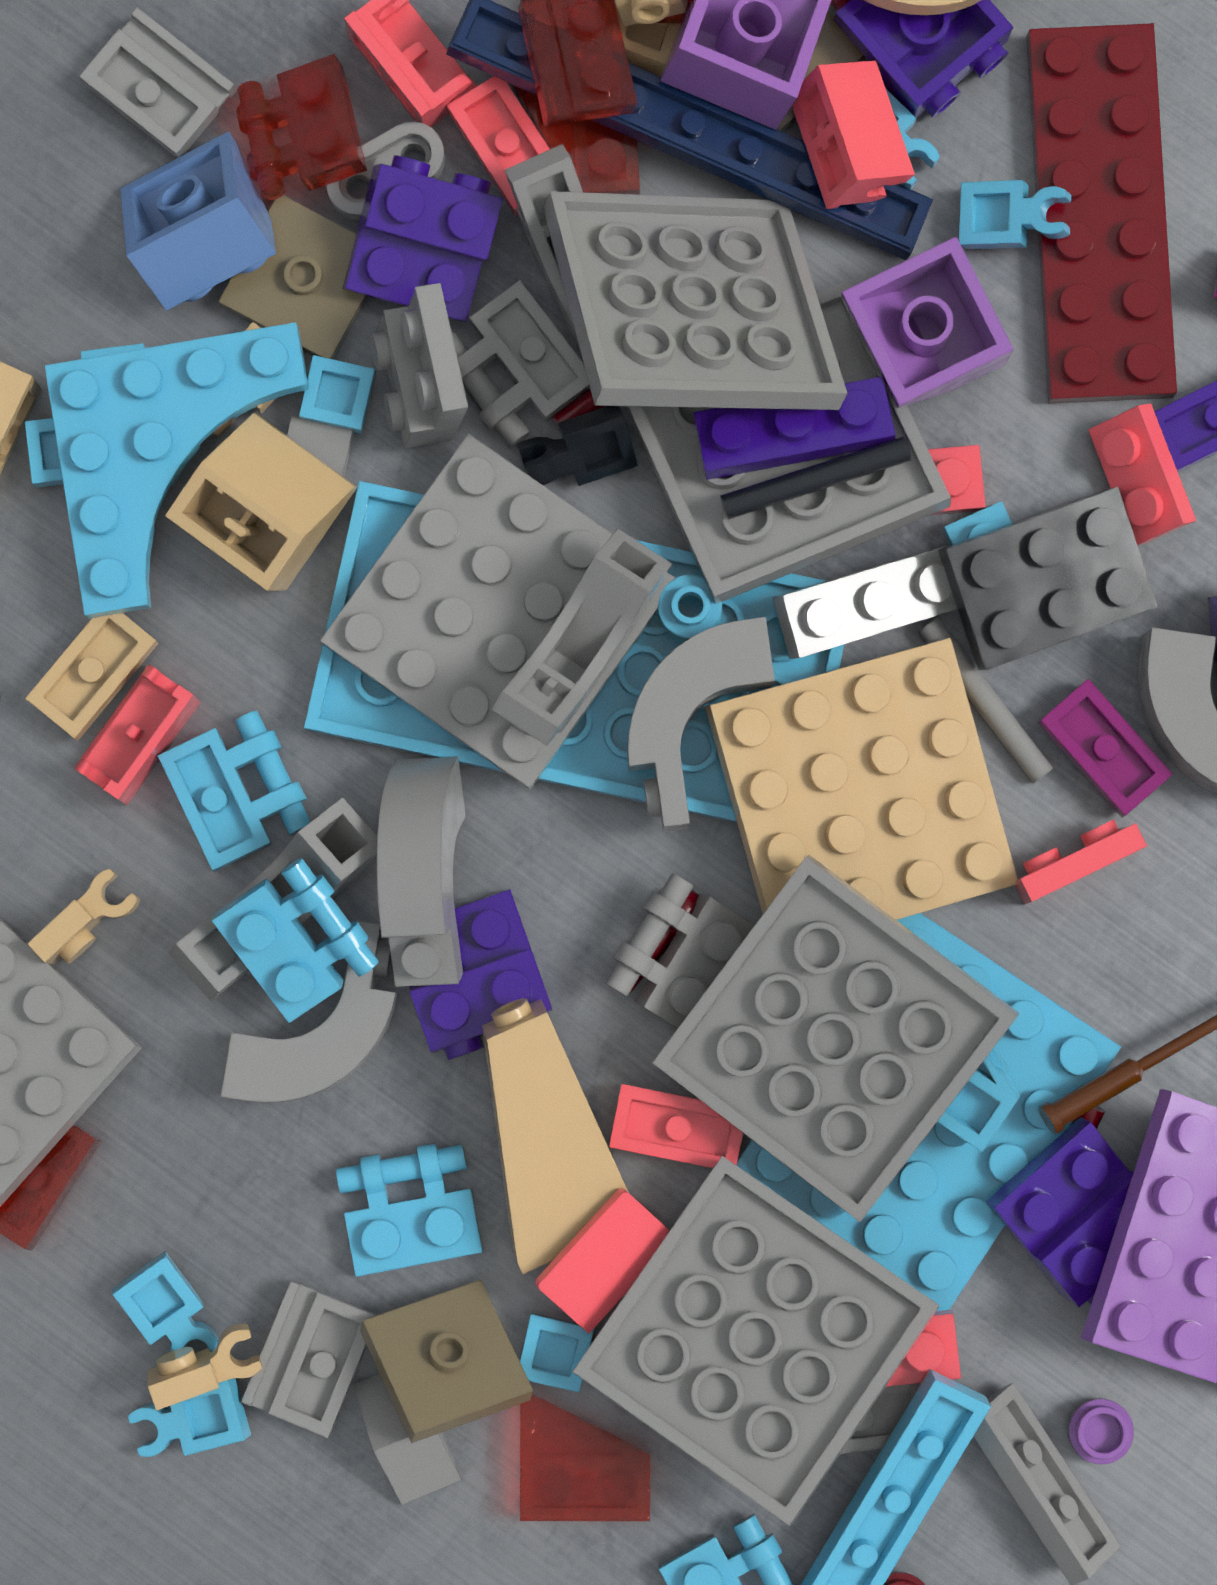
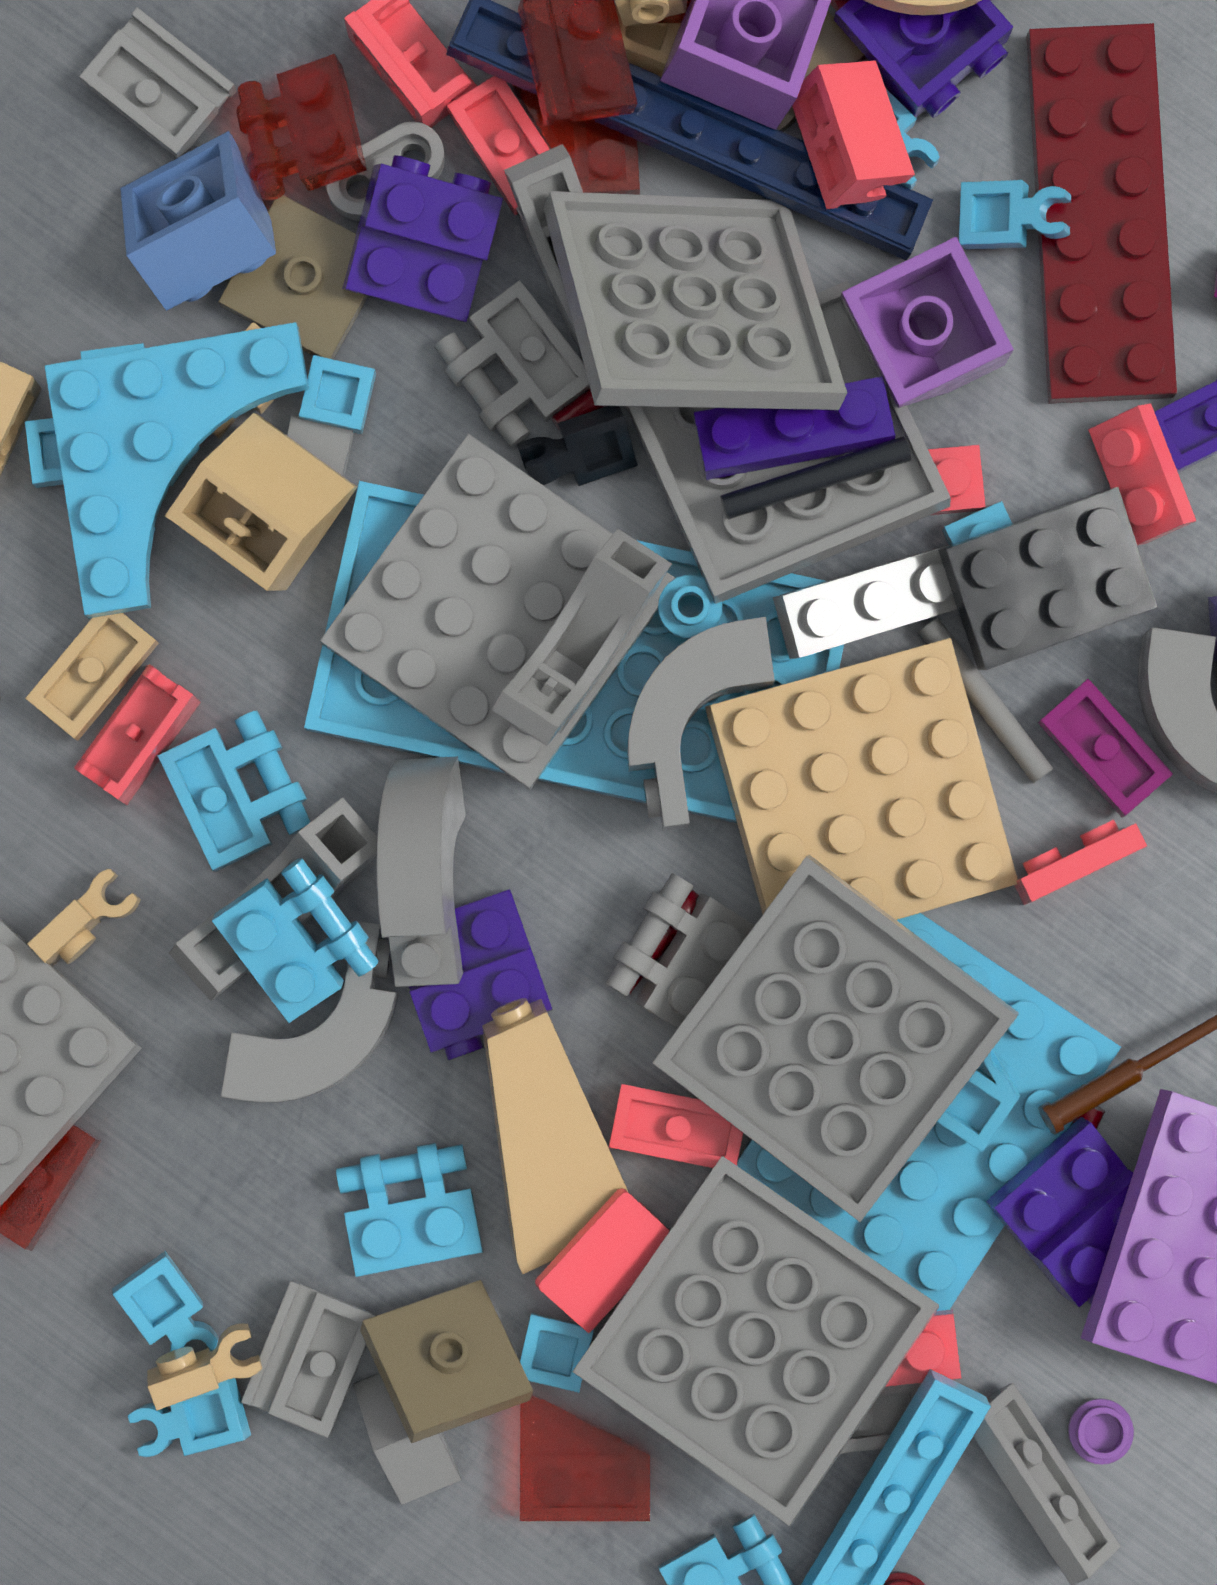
(421, 369): light grey plate -> none

